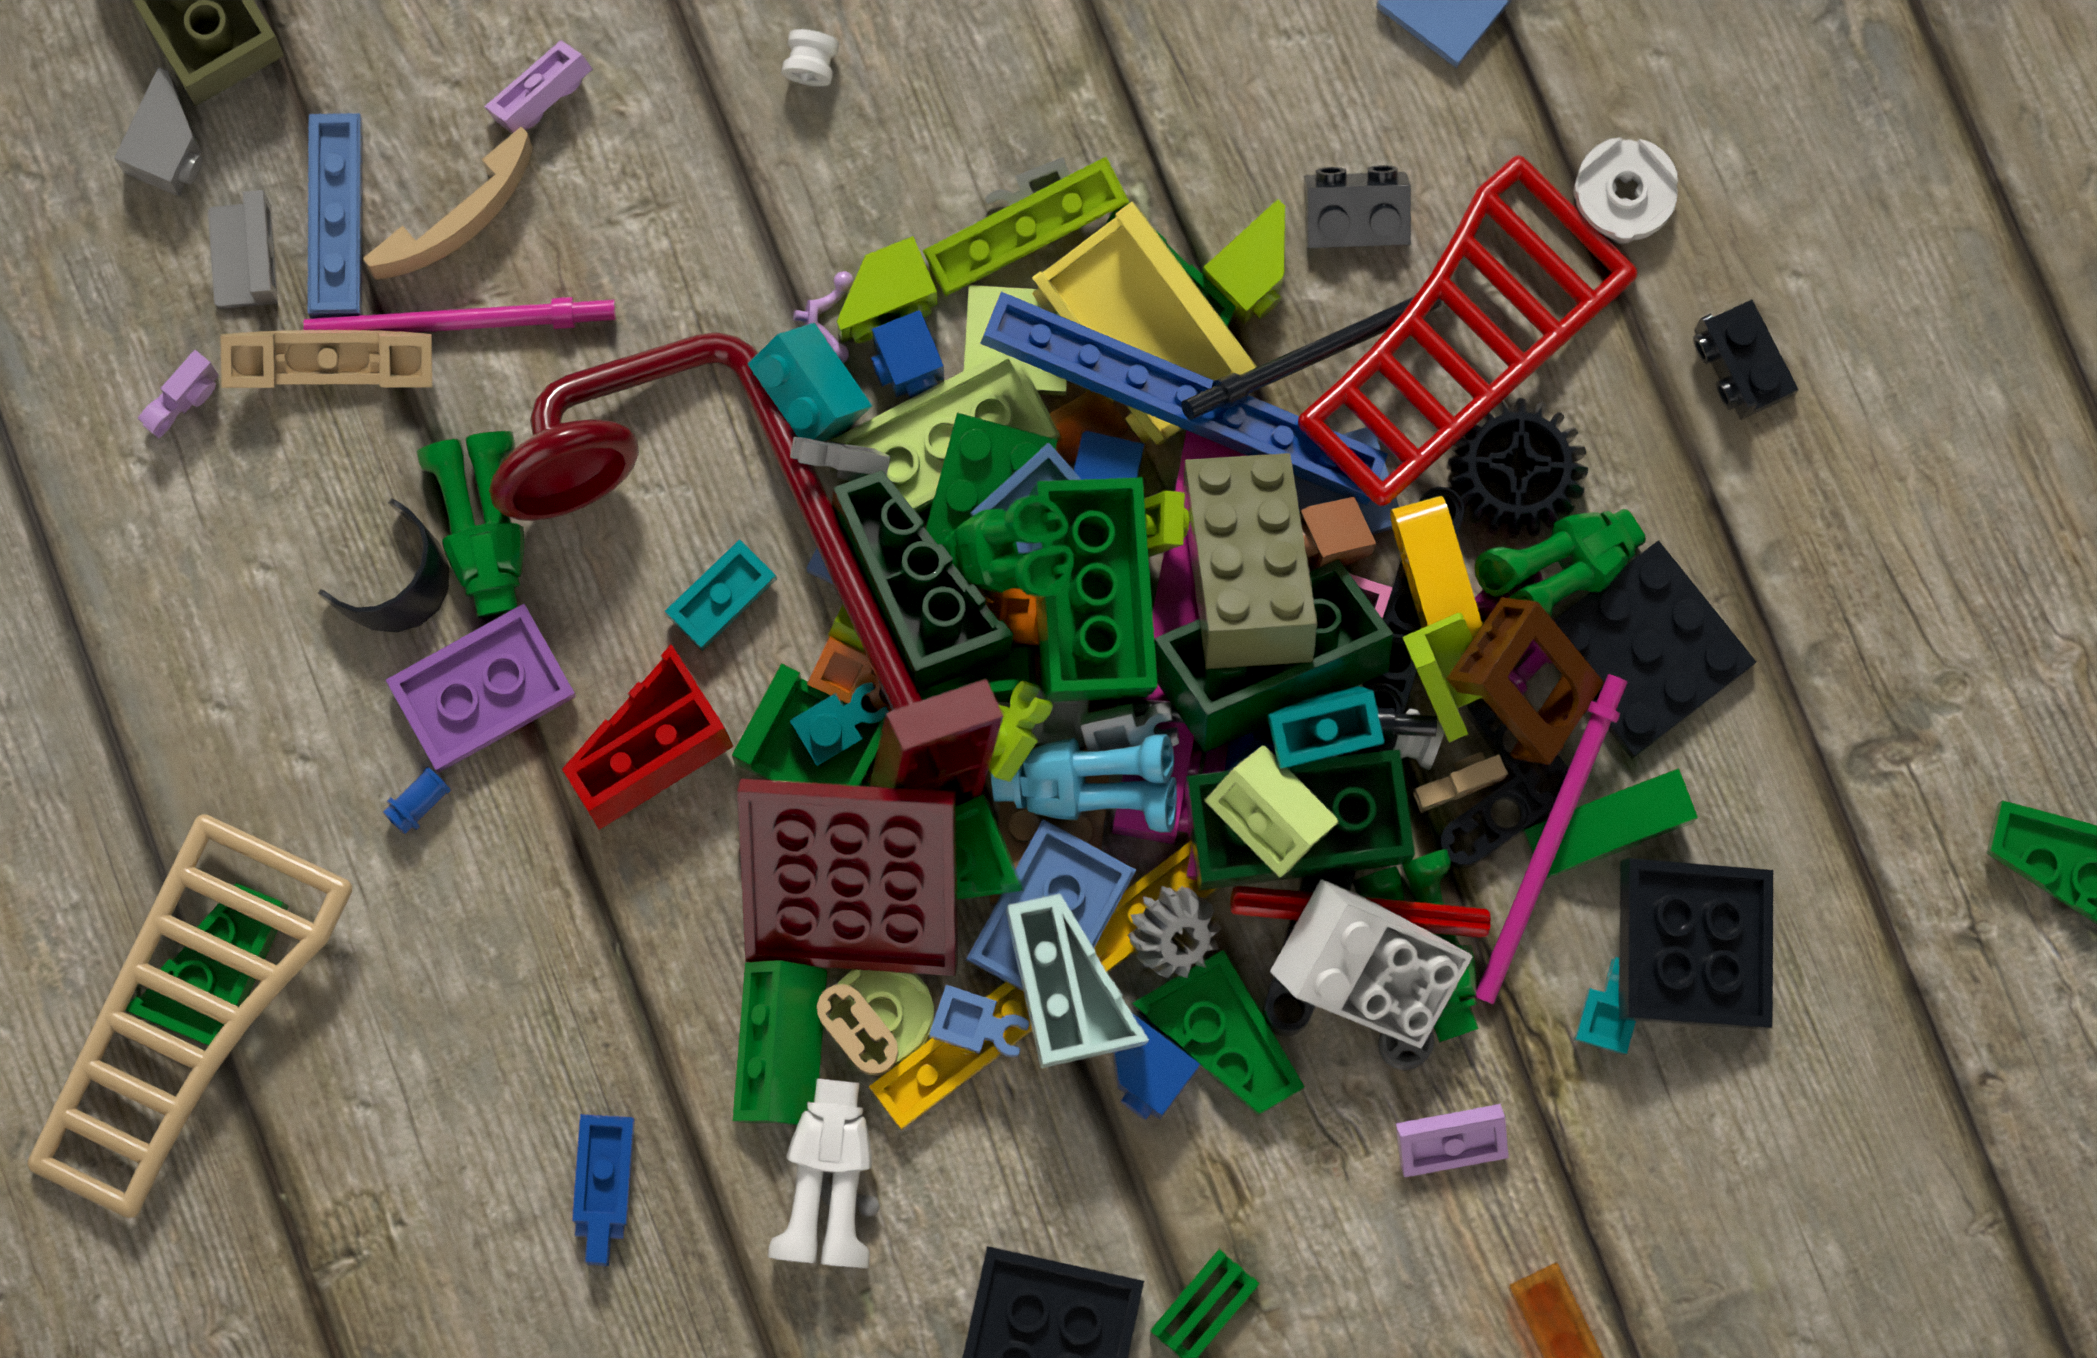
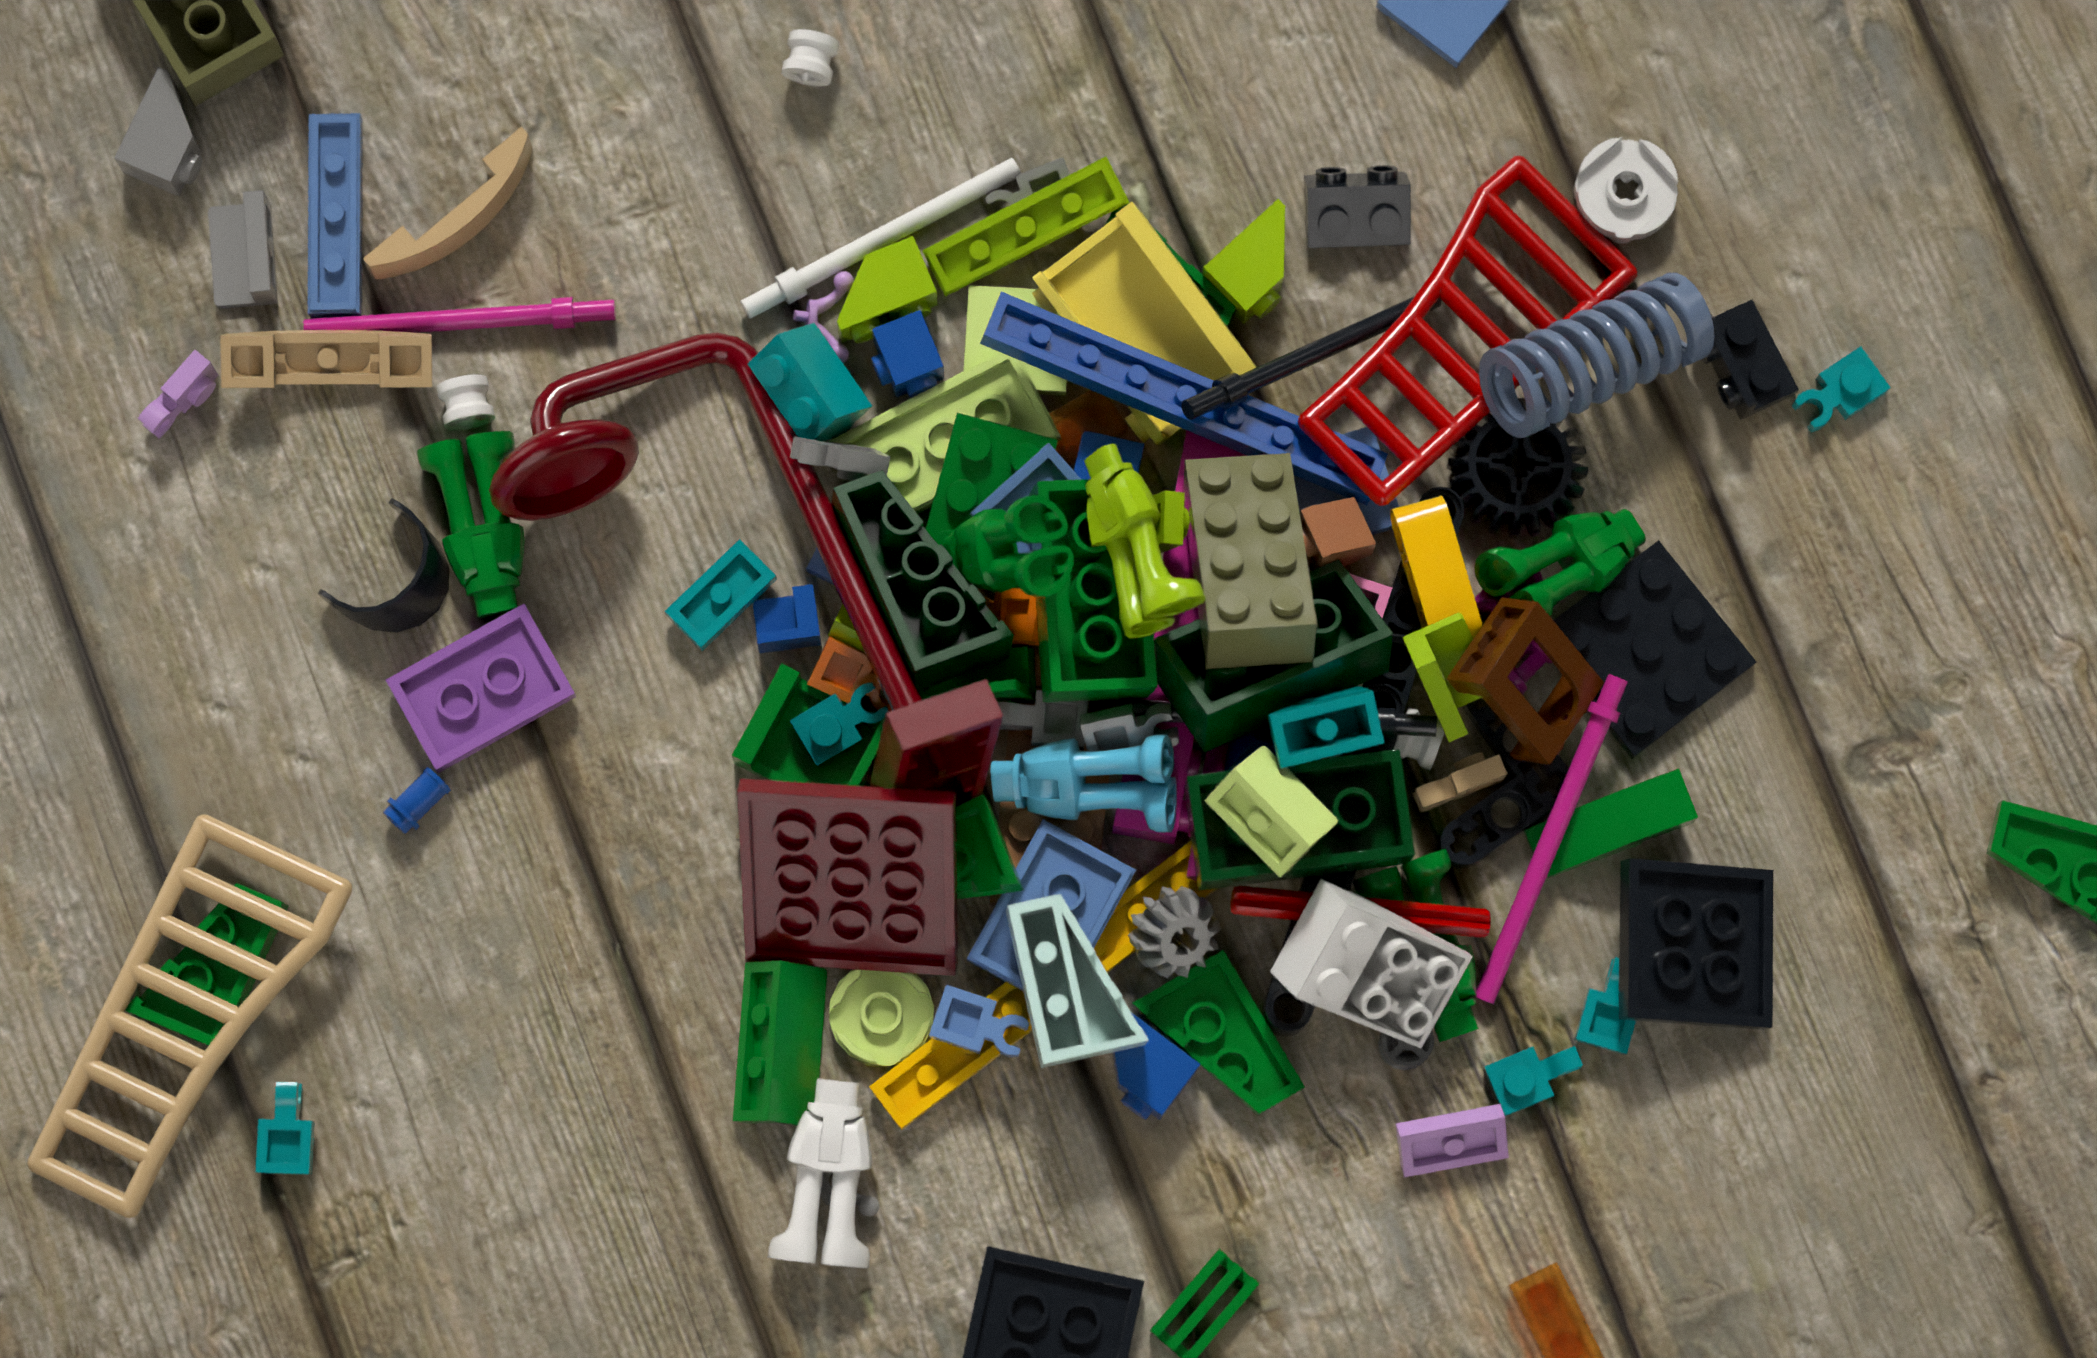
(285, 1142): none -> teal plate
(465, 402): none -> white wheel
(539, 87): lavender plate -> none
(602, 1183): blue hinge -> none
(648, 743): red wedge -> none
(787, 621): none -> blue panel
(793, 284): none -> white bar
(867, 1021): tan beam -> none
(1015, 734): lime plate -> none
(1123, 519): none -> lime piece
(1524, 1080): none -> teal plate
(1586, 330): none -> sand blue piece
(1845, 385): none -> teal plate

